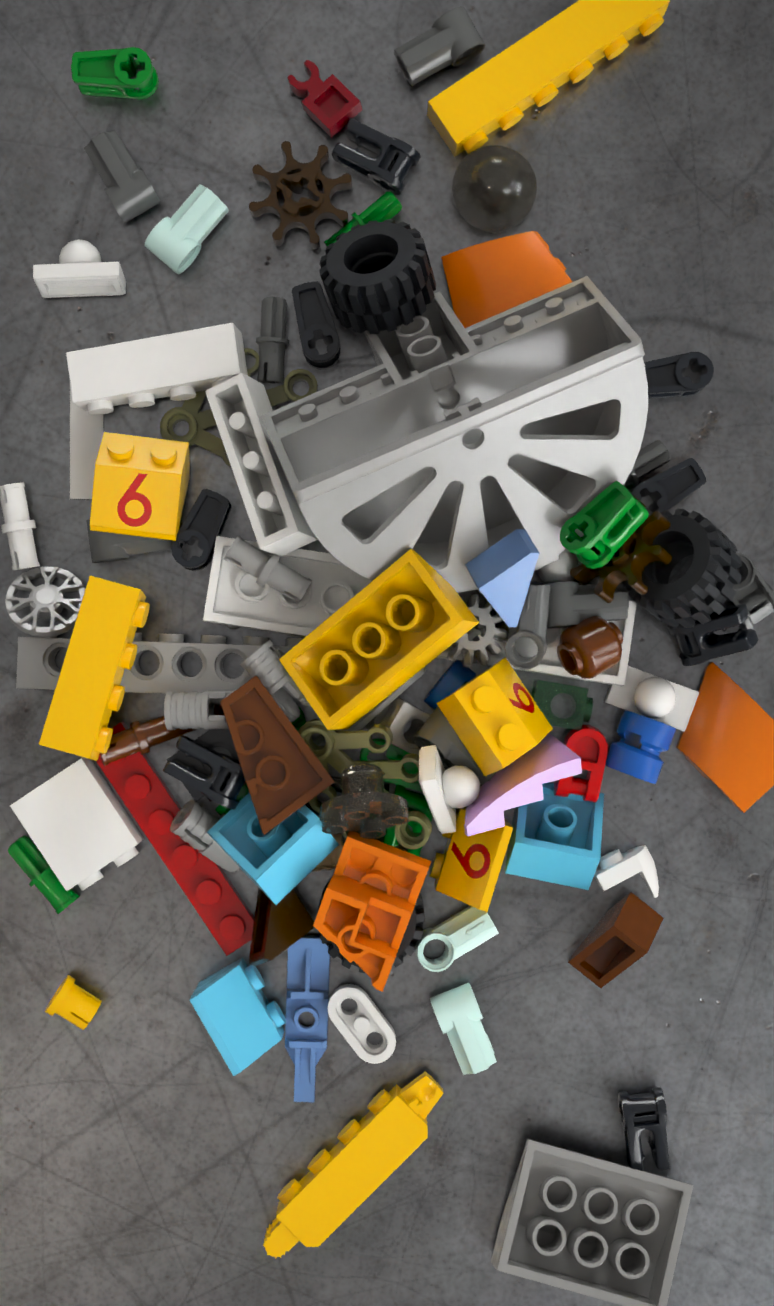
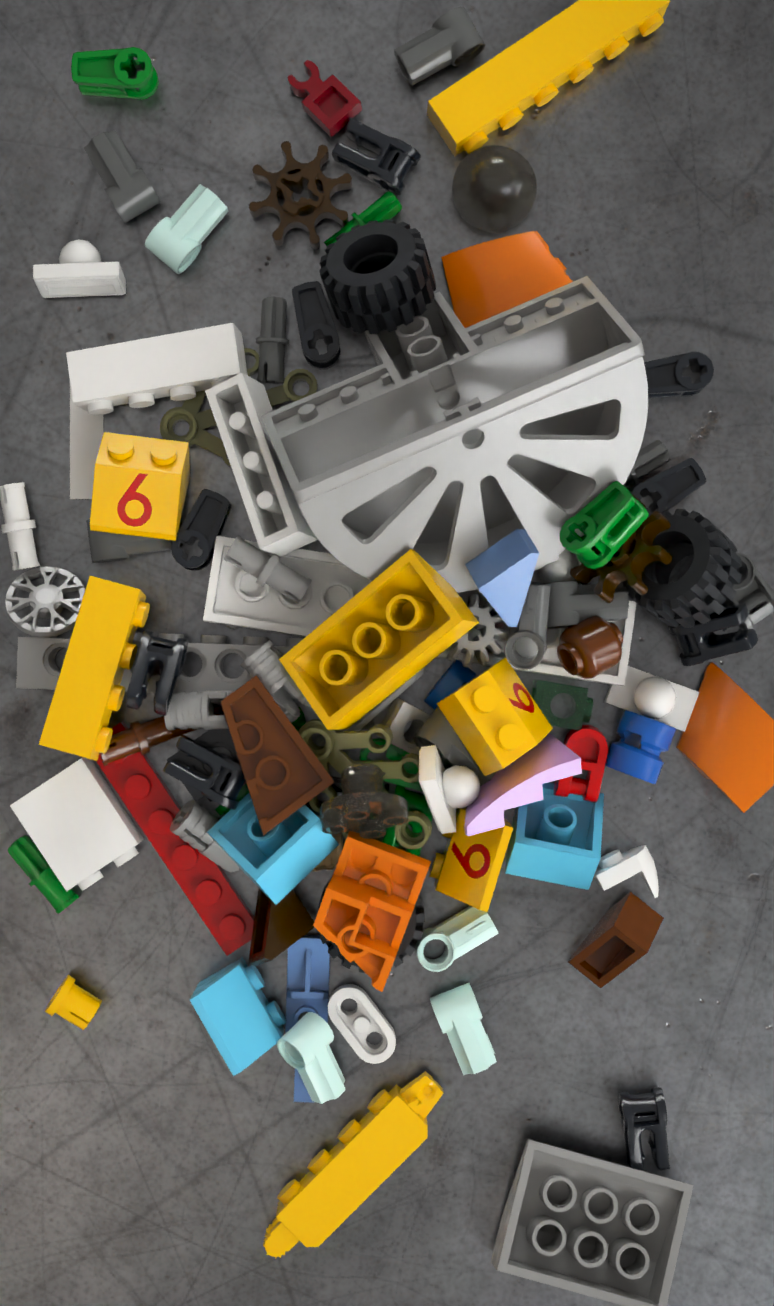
(159, 658): none -> black piece
(309, 1052): none -> light aqua piece

